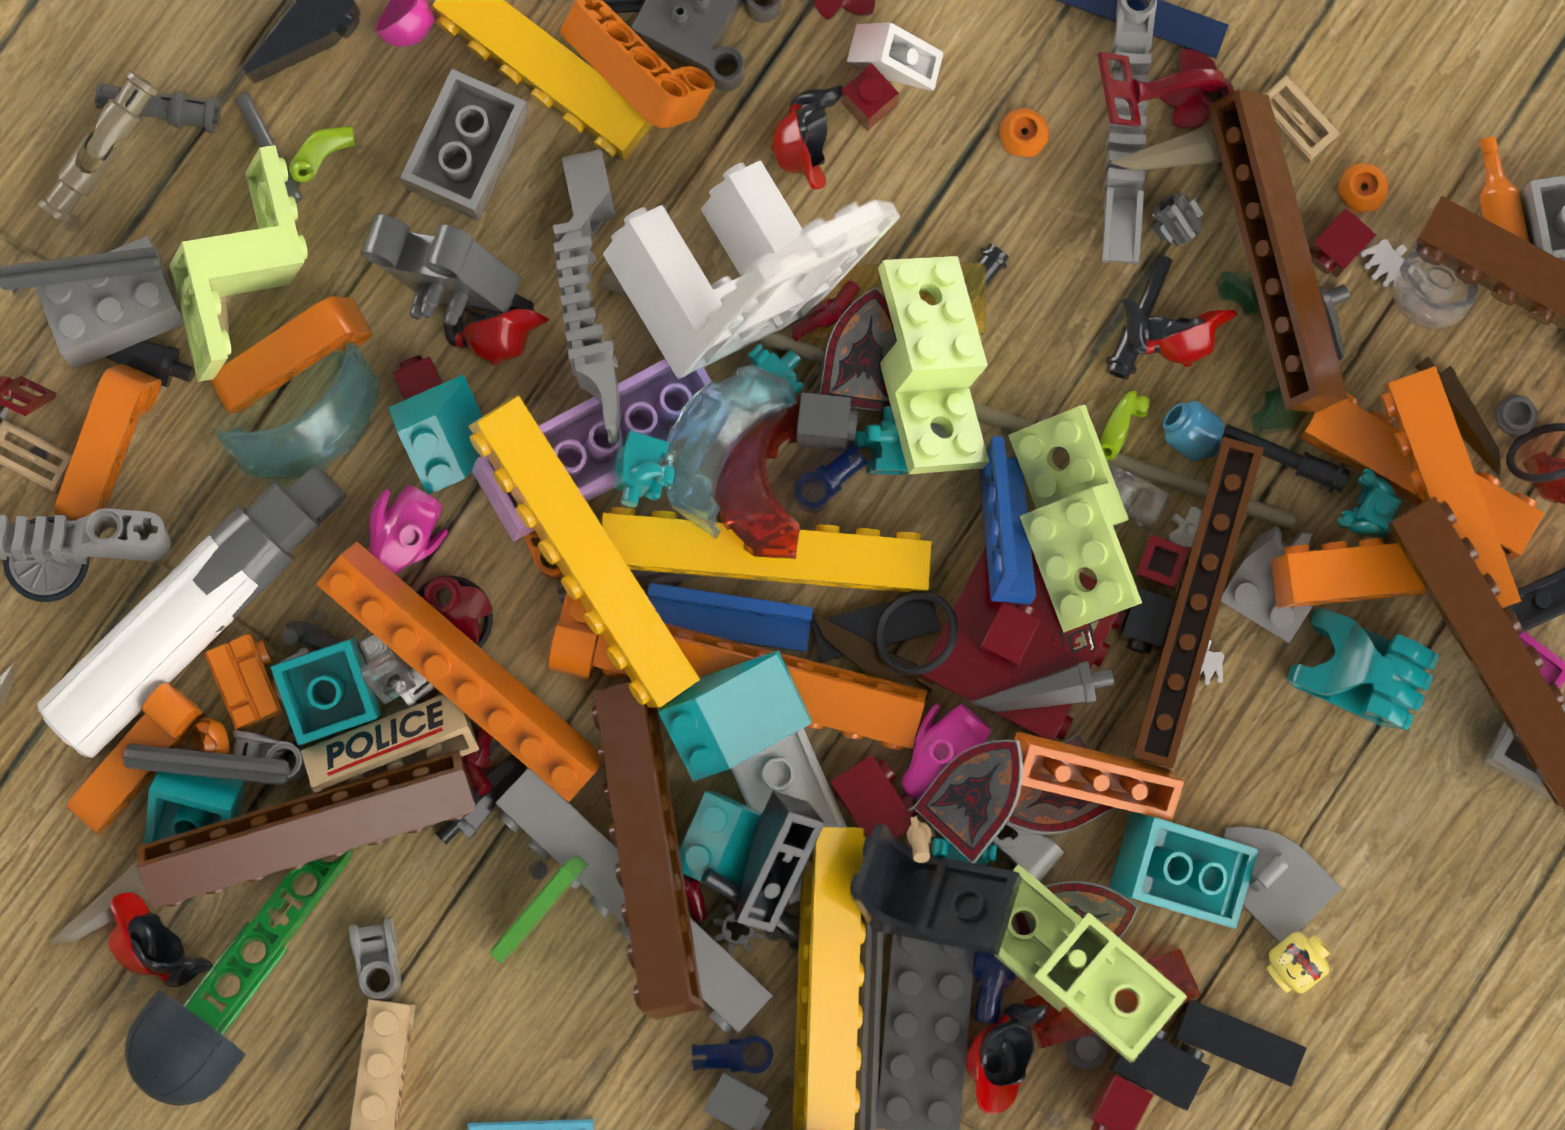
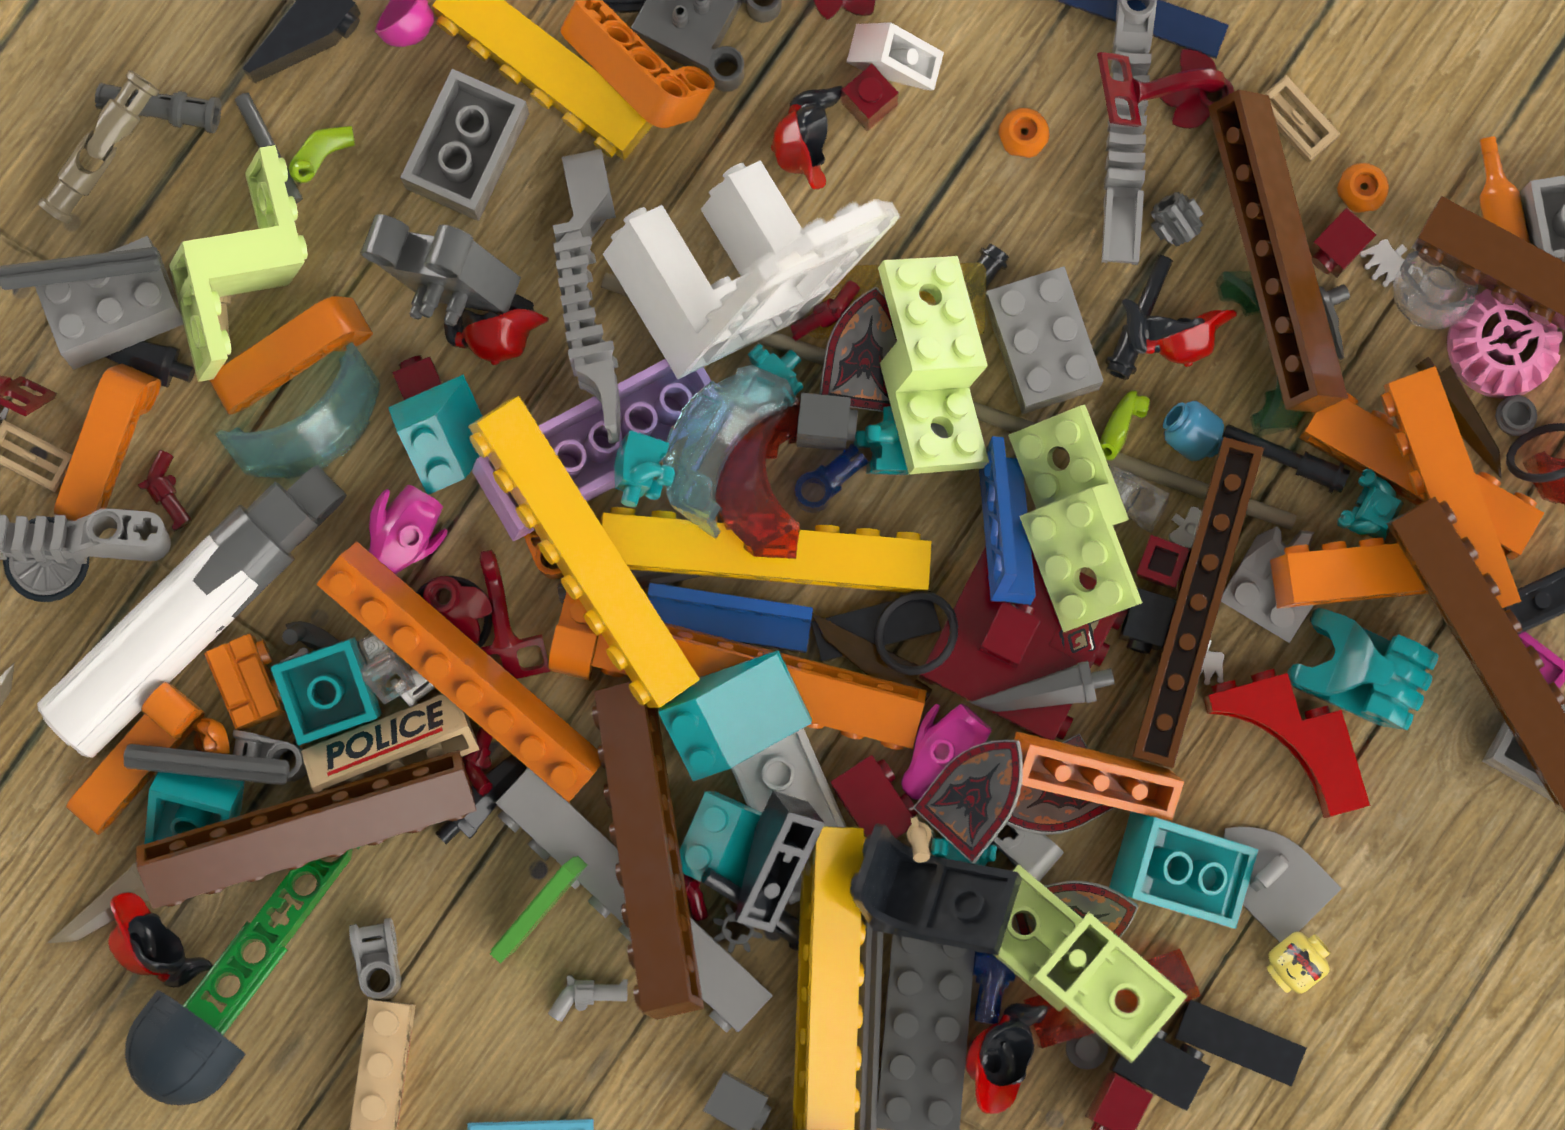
(162, 490): none -> dark red piece
(505, 641): none -> dark red piece
(585, 993): none -> light grey piece
(730, 1055): clear blue pin -> none
(1043, 340): none -> light grey brick
(1188, 149): dark tan bar -> none
(1317, 743): none -> red arch
(1478, 360): none -> bright pink gear

